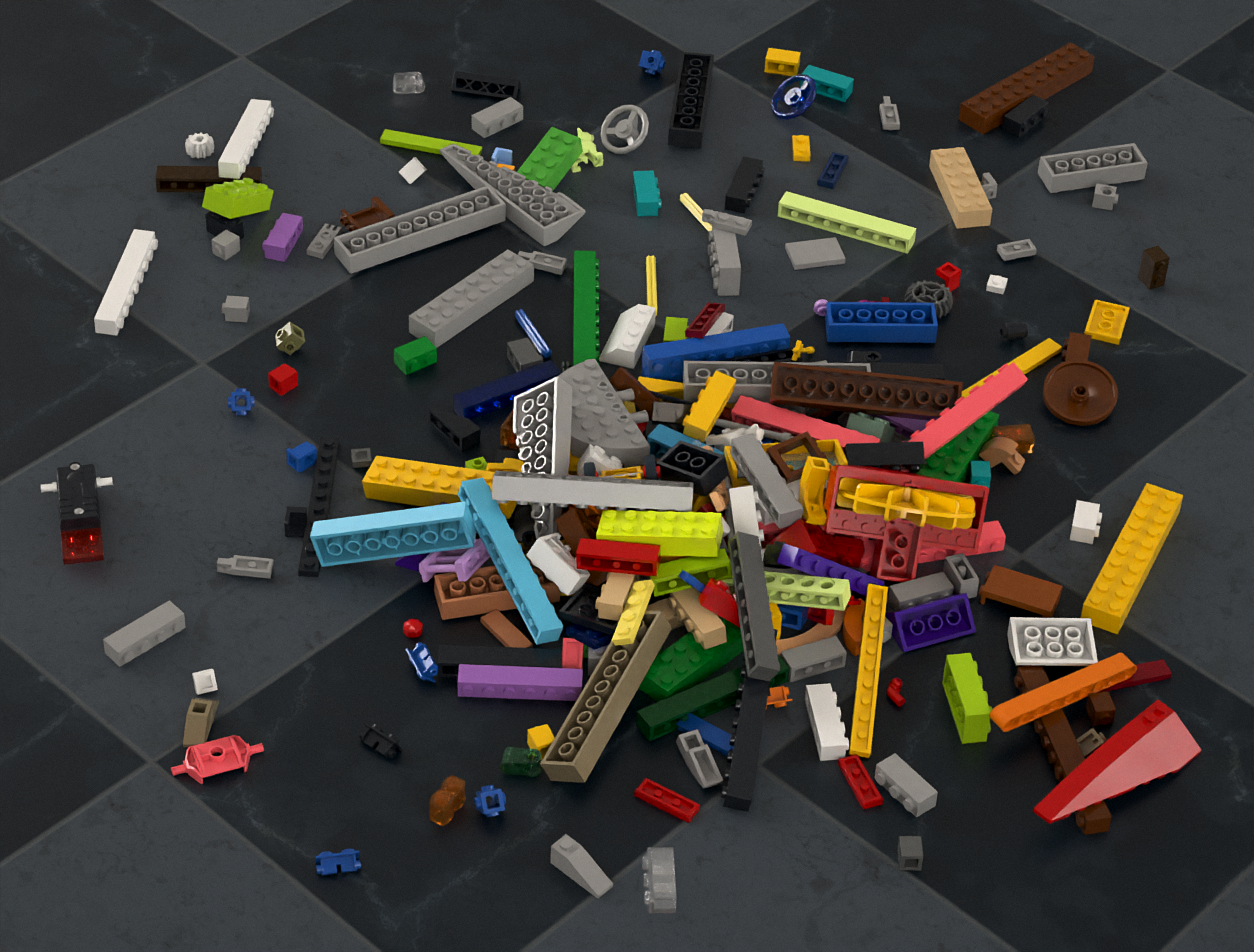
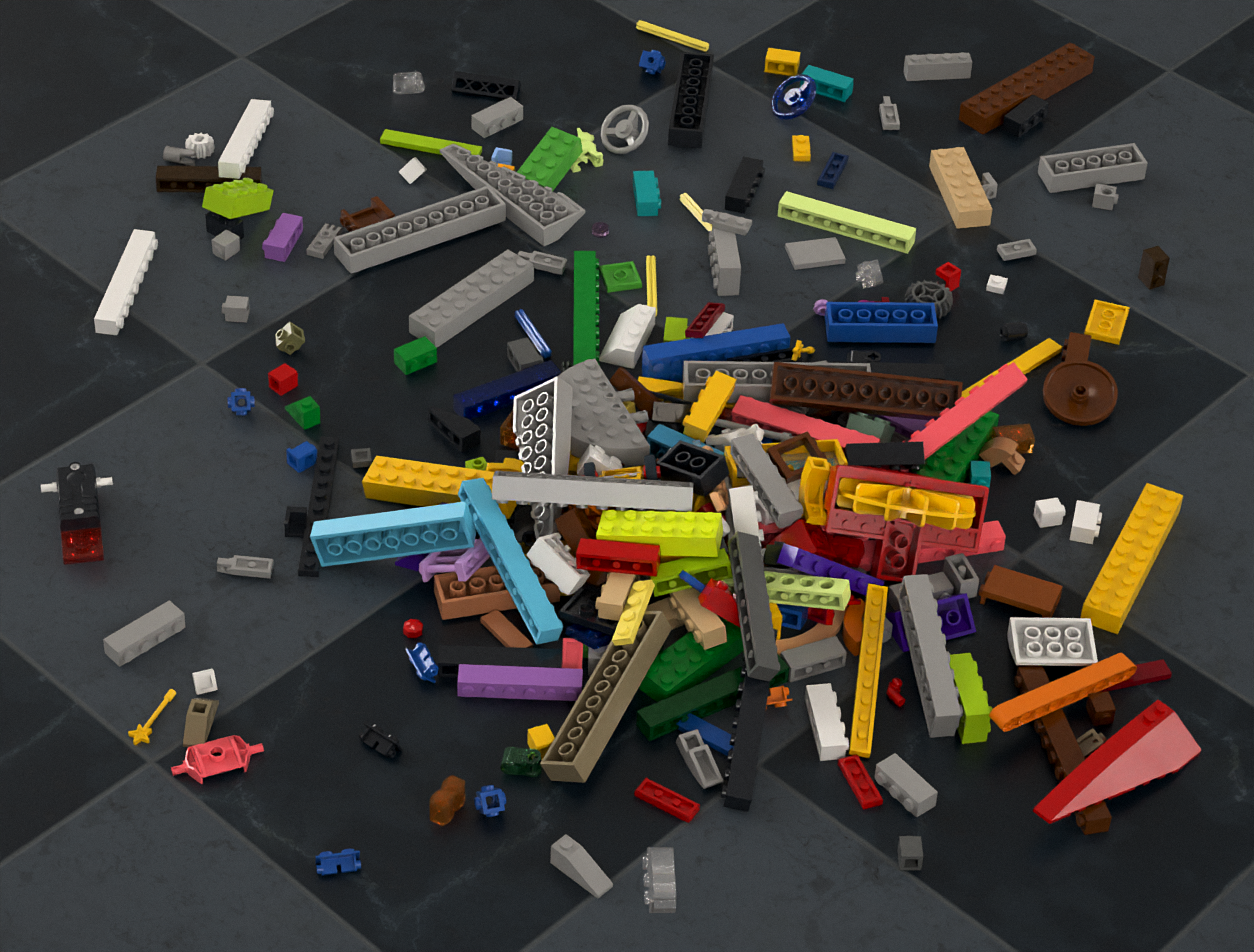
(142, 734): none -> yellow piece
(178, 155): none -> light grey hinge
(305, 412): none -> green slope
(600, 229): none -> clear purple tile
(620, 276): none -> bright green tile
(673, 36): none -> light yellow axle
(869, 274): none -> clear brick
(929, 656): none -> light grey brick
(937, 66): none -> light grey brick
(1049, 512): none -> white brick

